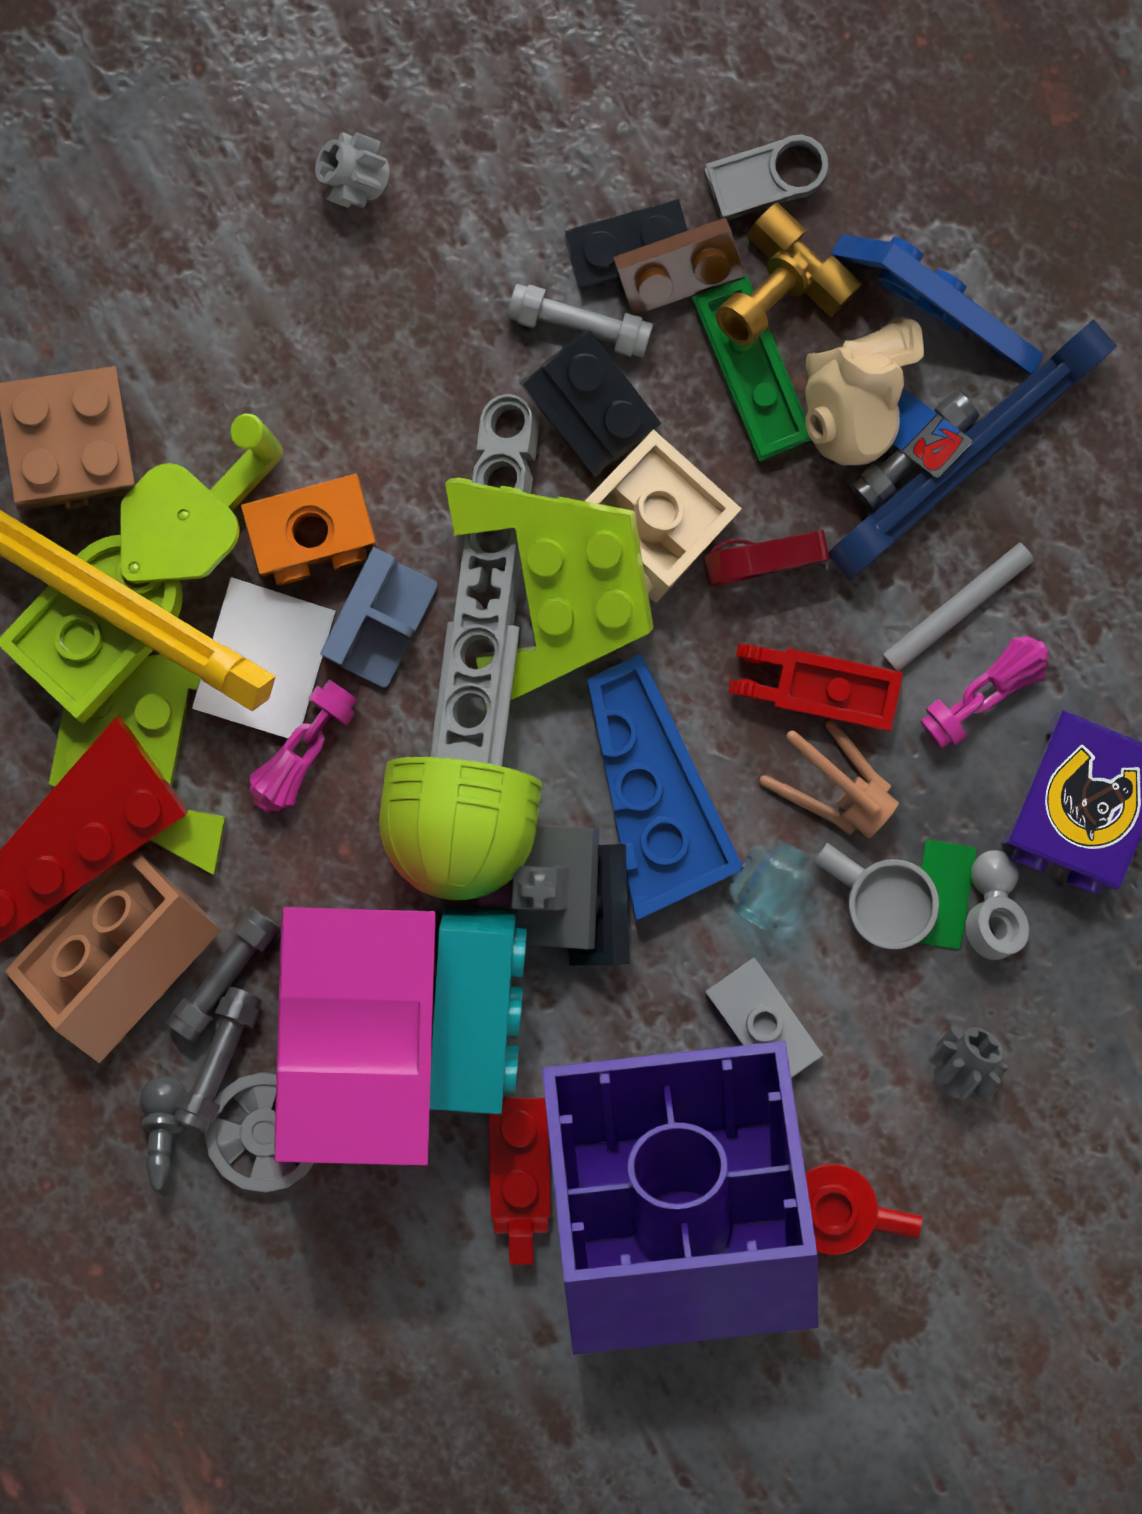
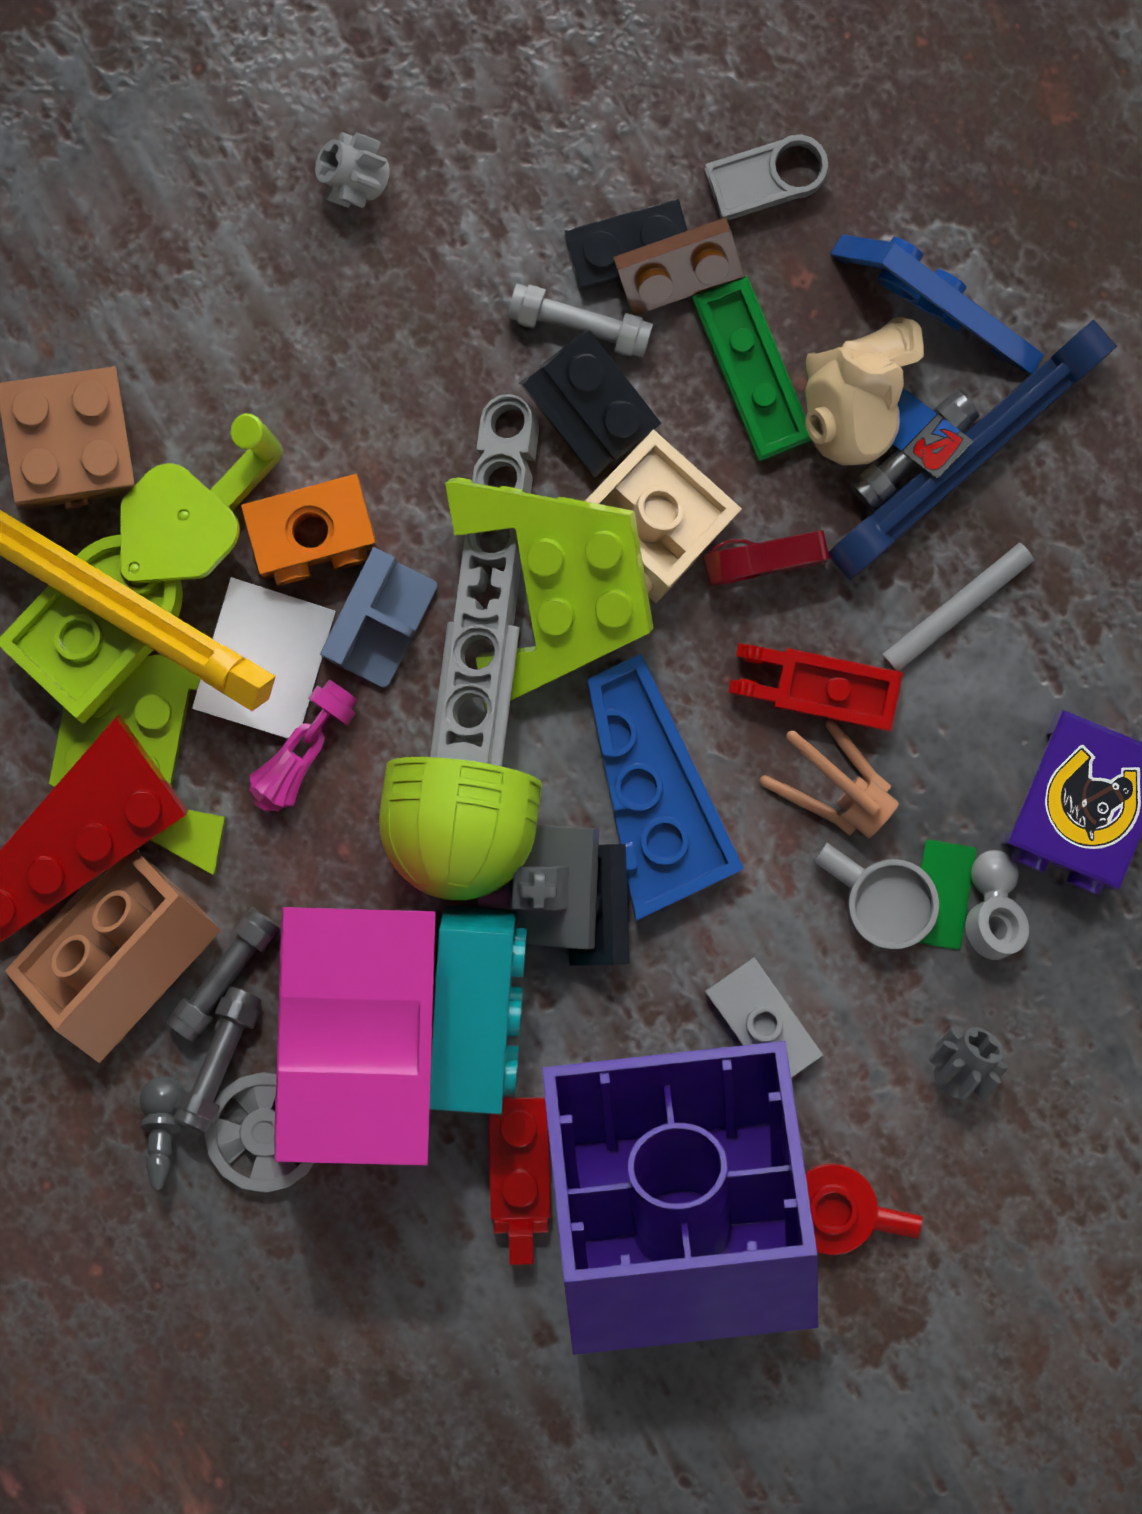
(773, 886): clear light blue head -> none
(791, 271): pearl gold bar -> none
(1017, 667): dark pink piece -> none

